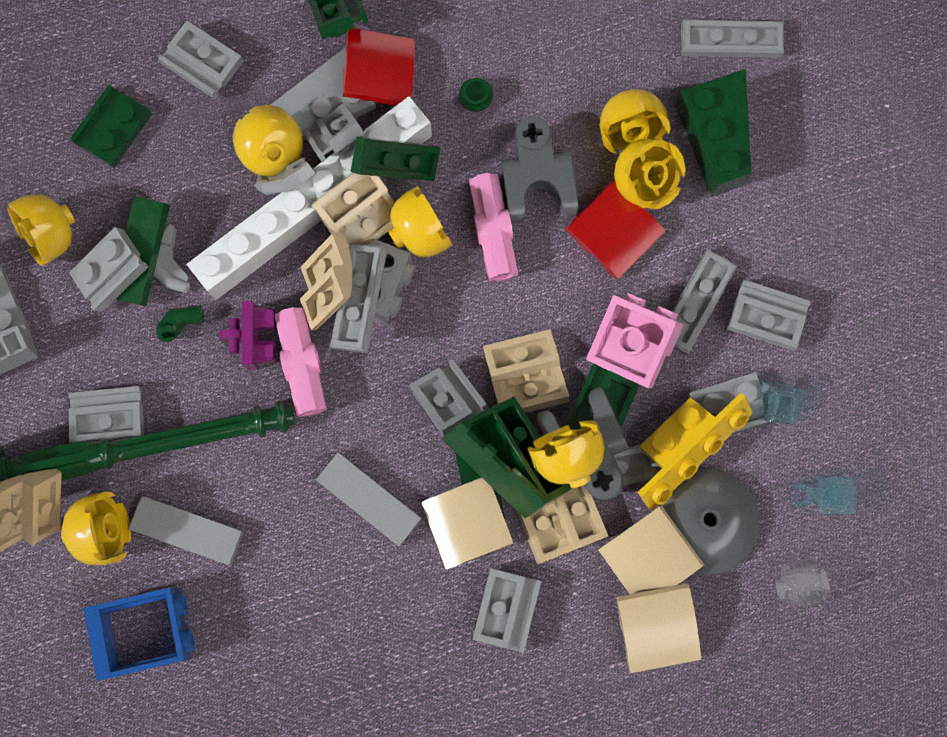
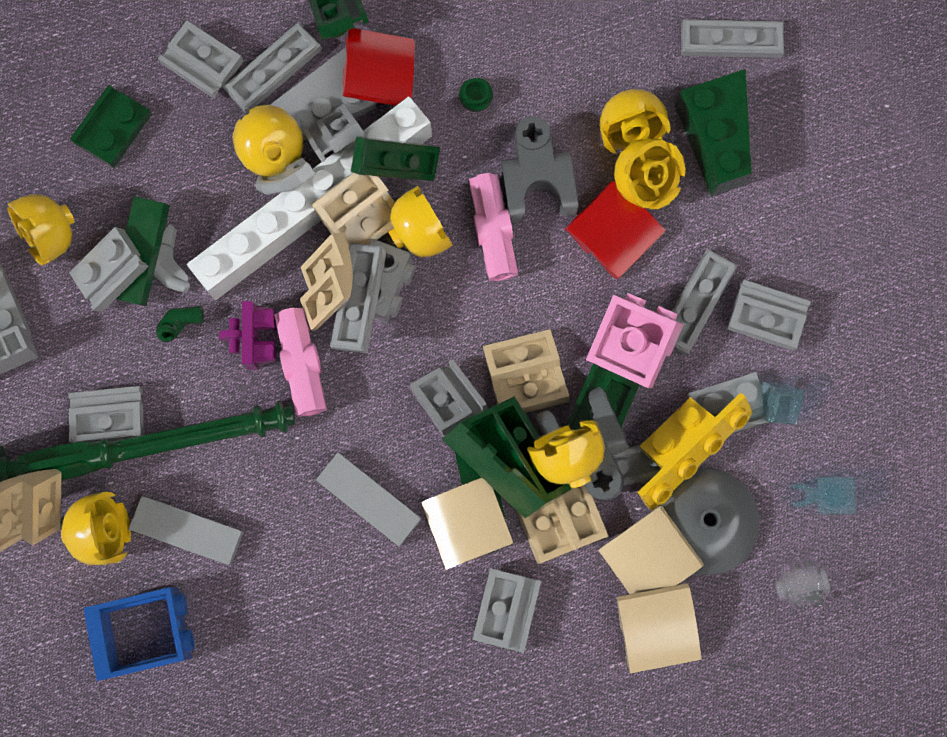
(272, 67): none -> light grey tile

